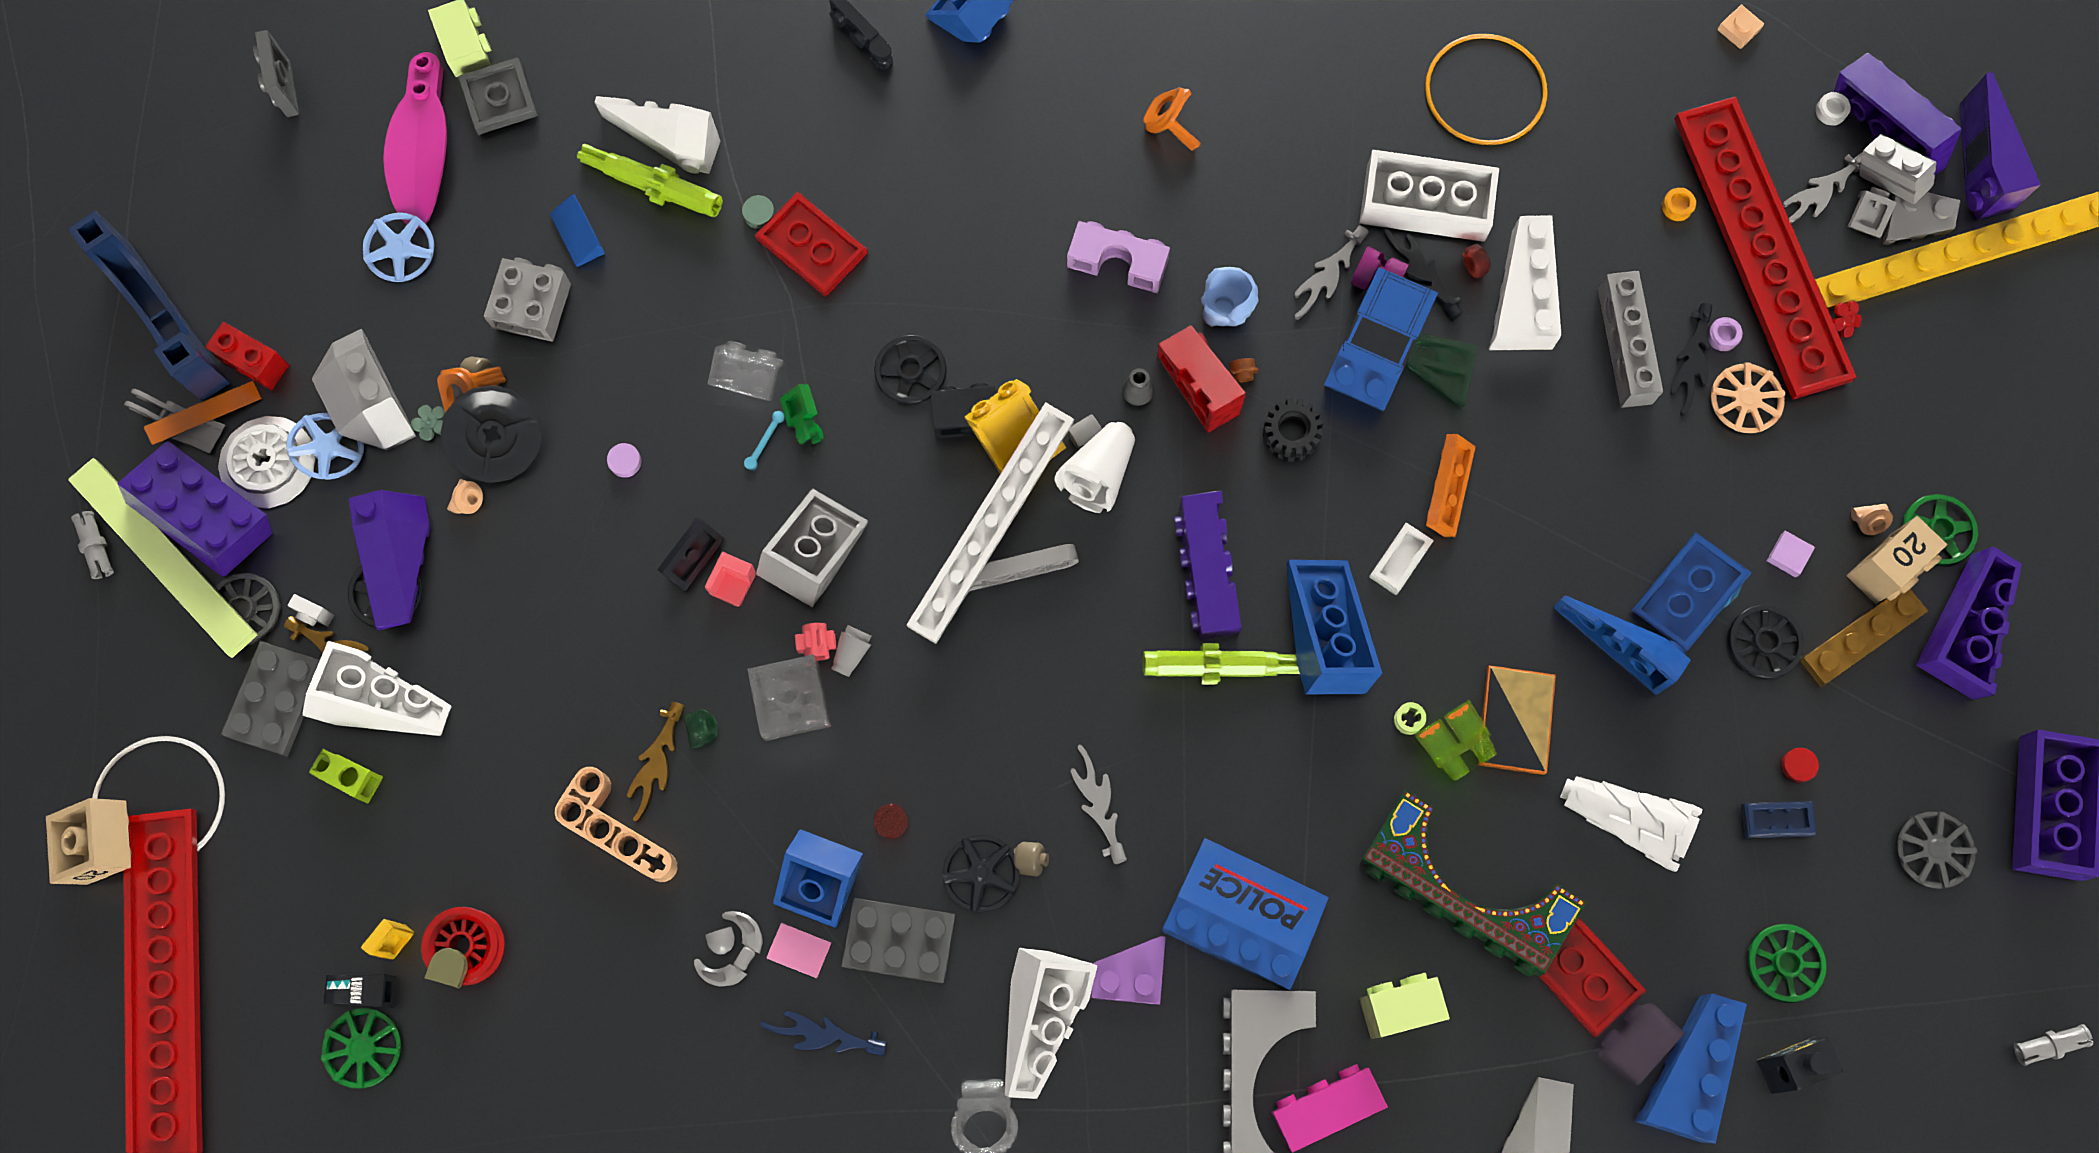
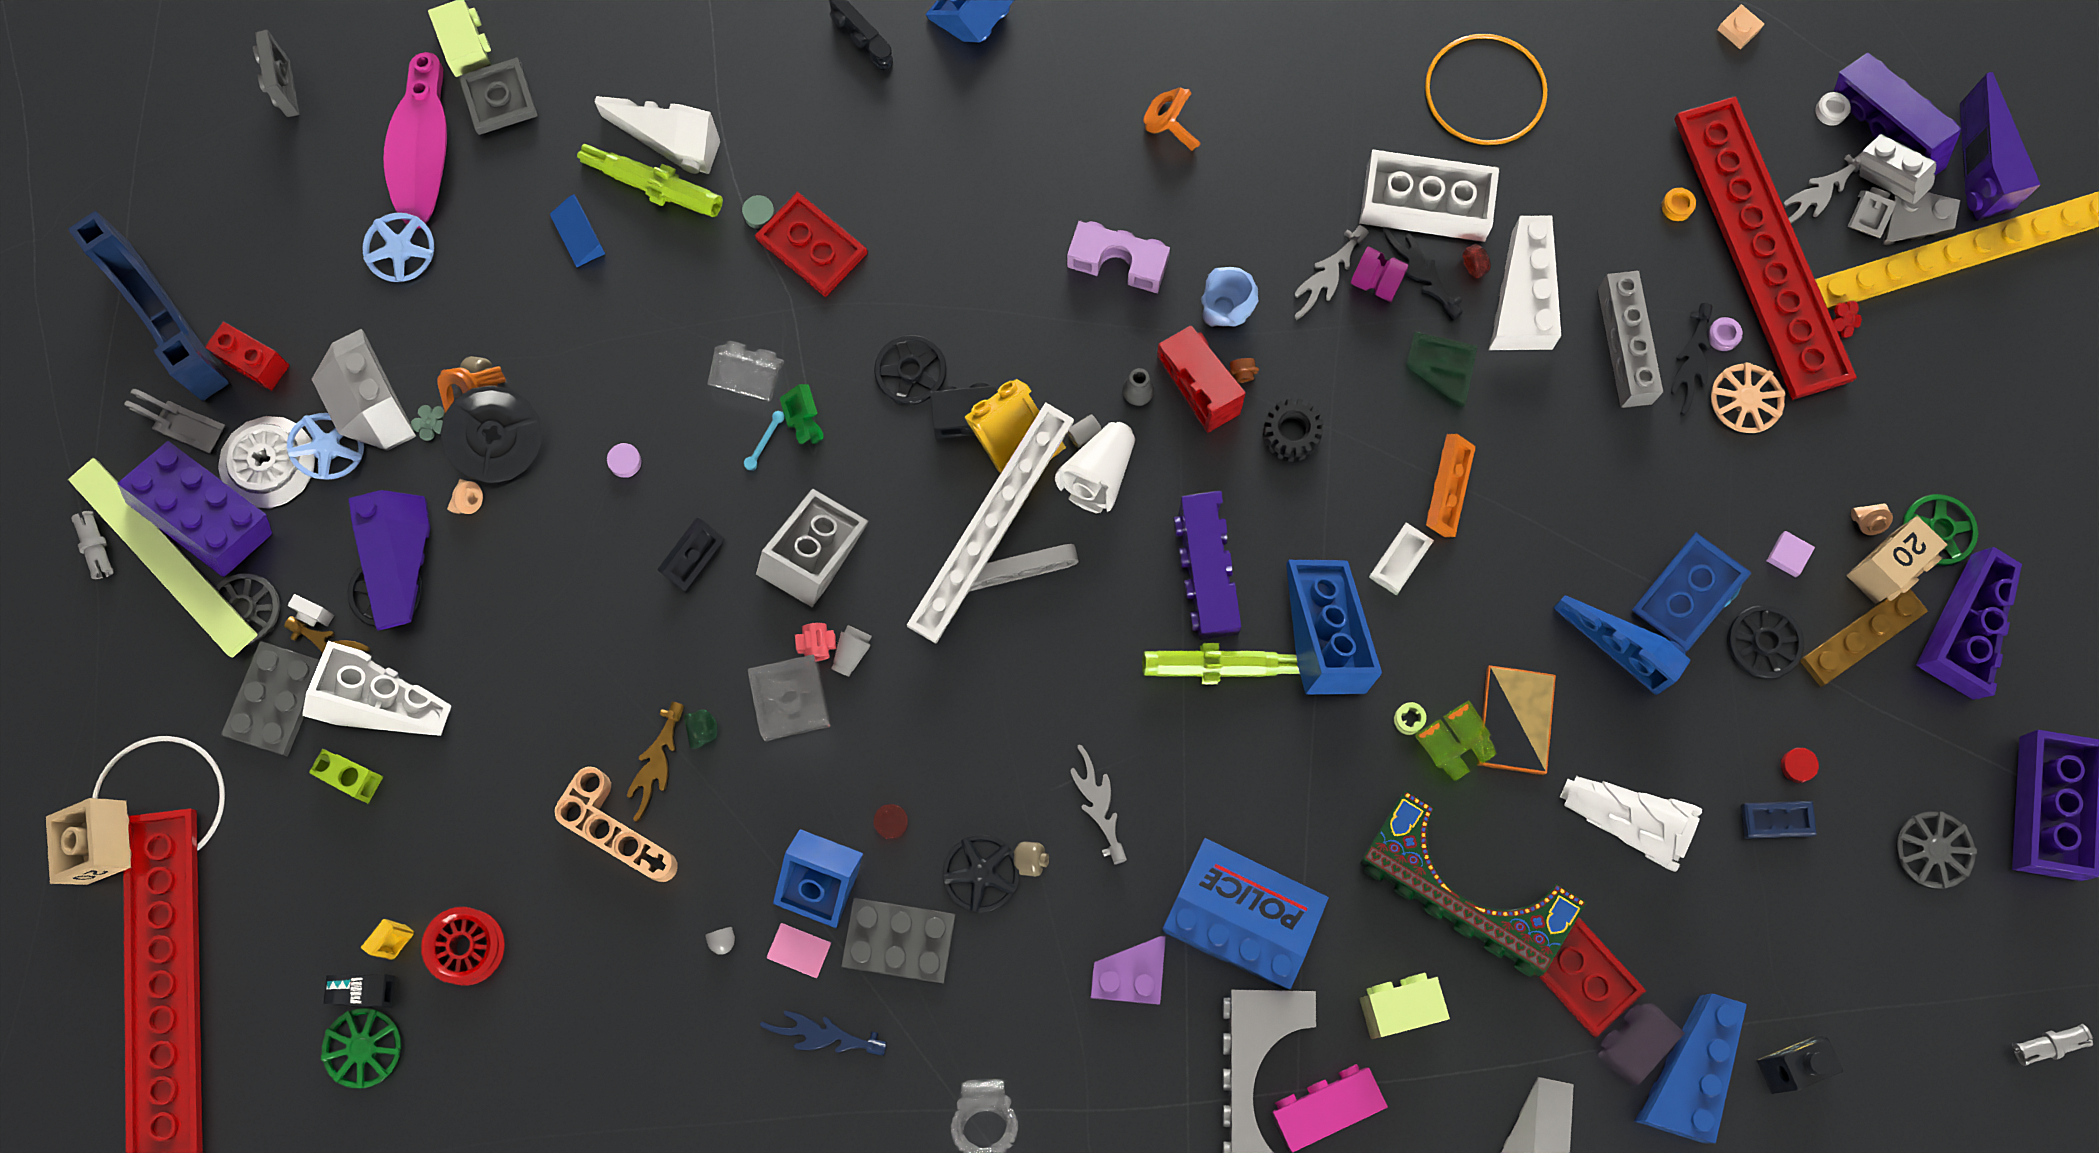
(202, 412): orange sticker -> none
(448, 967): olive tile -> none
(527, 299): light grey brick -> none
(730, 579): coral panel -> none
(753, 943): light grey piece -> none
(1043, 1003): white wedge -> none
(1380, 339): blue slope -> none
(1786, 963): green wheel -> none

